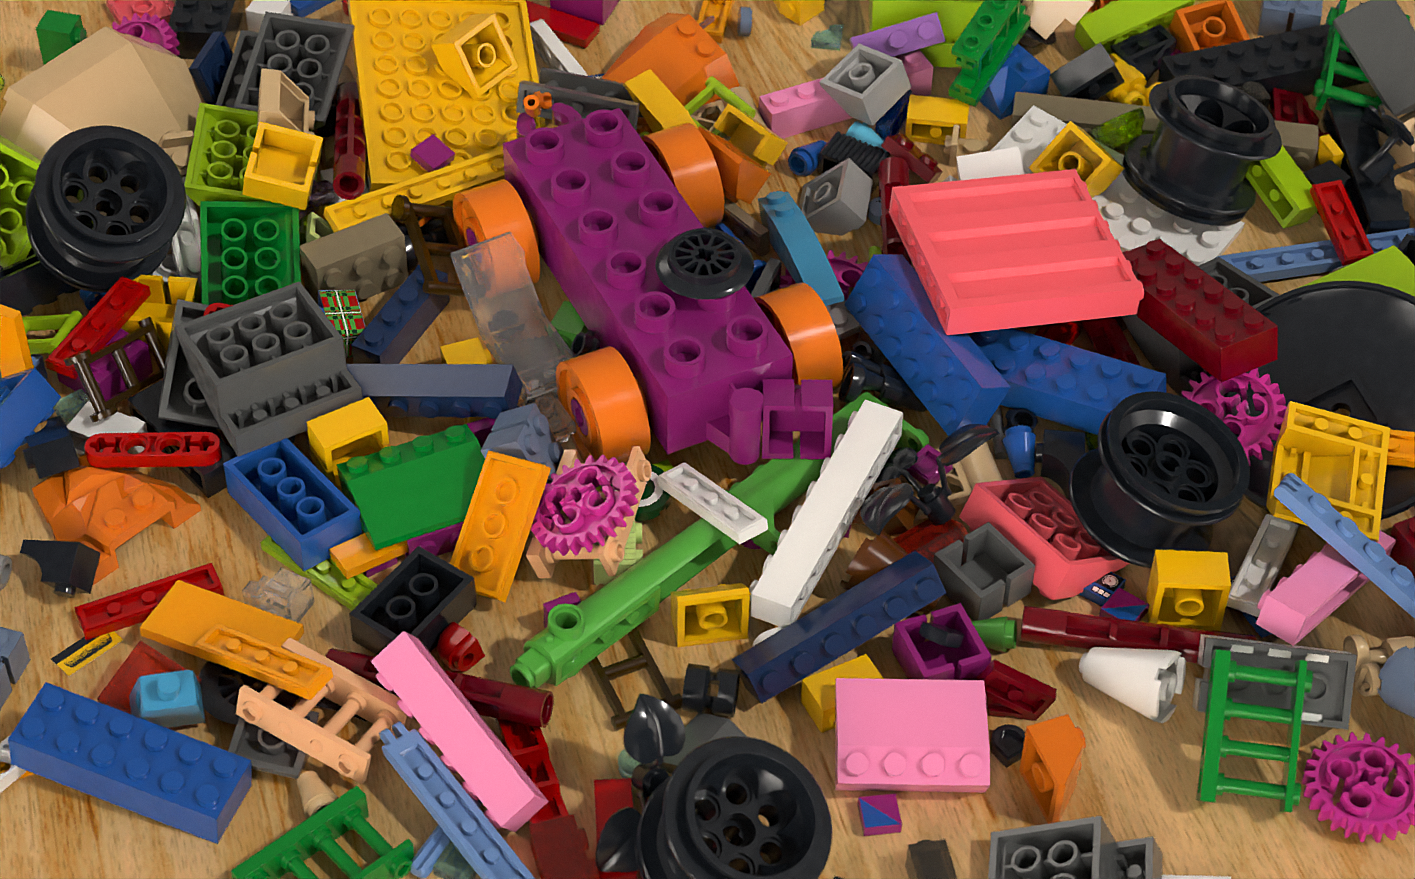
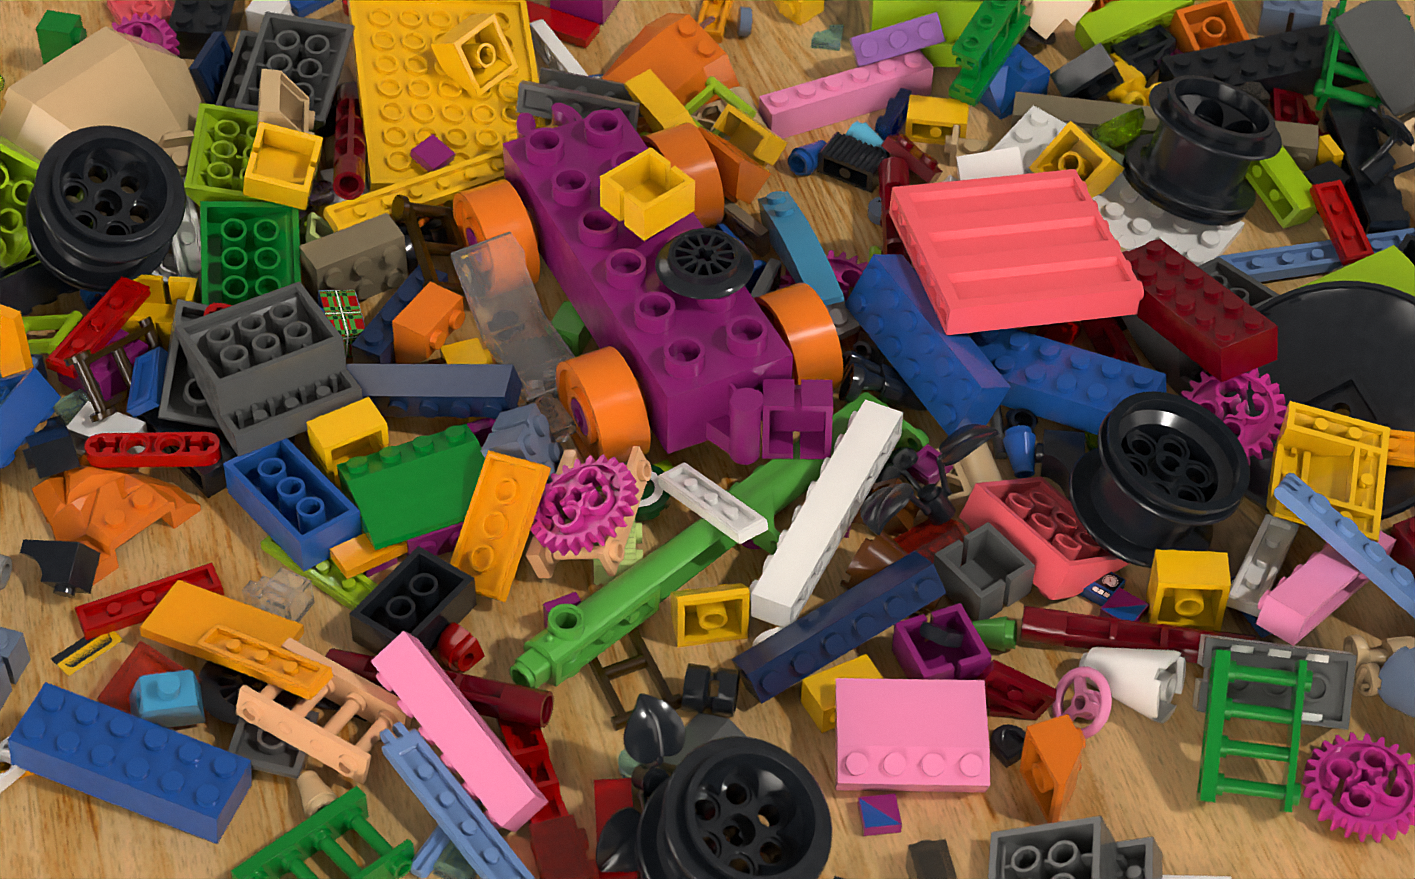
(147, 381): none -> blue tile
(426, 323): none -> orange slope
(536, 102): orange arm -> none
(584, 343): black plate -> none
(647, 193): none -> yellow piece
(837, 199): light grey slope -> none
(867, 83): light grey slope -> none
(1085, 702): none -> bright pink piece

